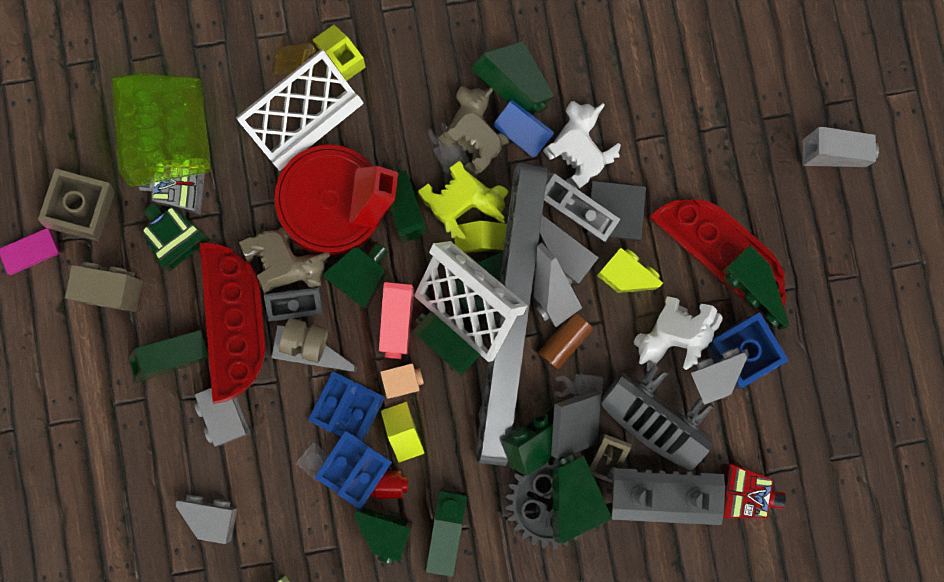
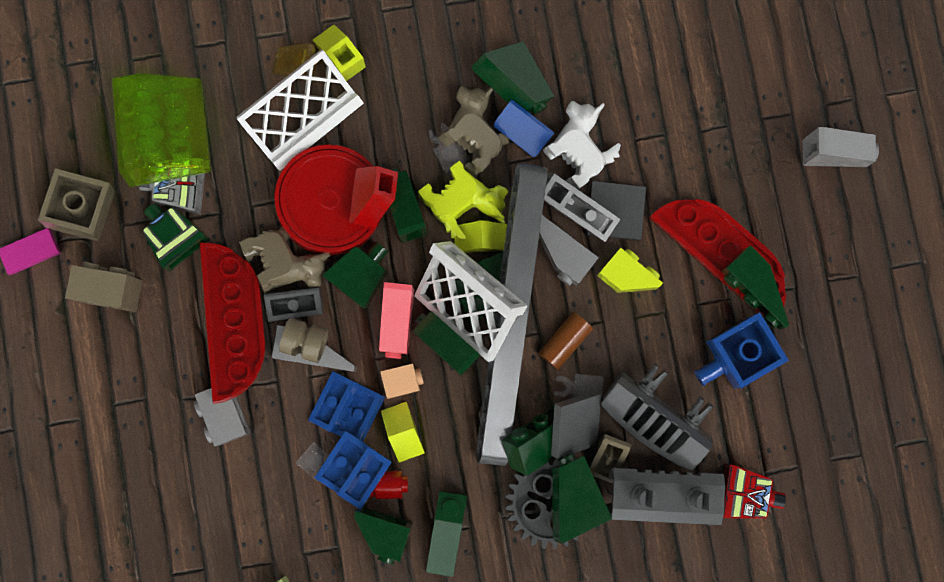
(168, 356): dark green slope -> none
(208, 520): light grey slope -> none
(552, 289): light grey slope -> none
(678, 329): white animal -> none
(719, 377): light grey slope -> none

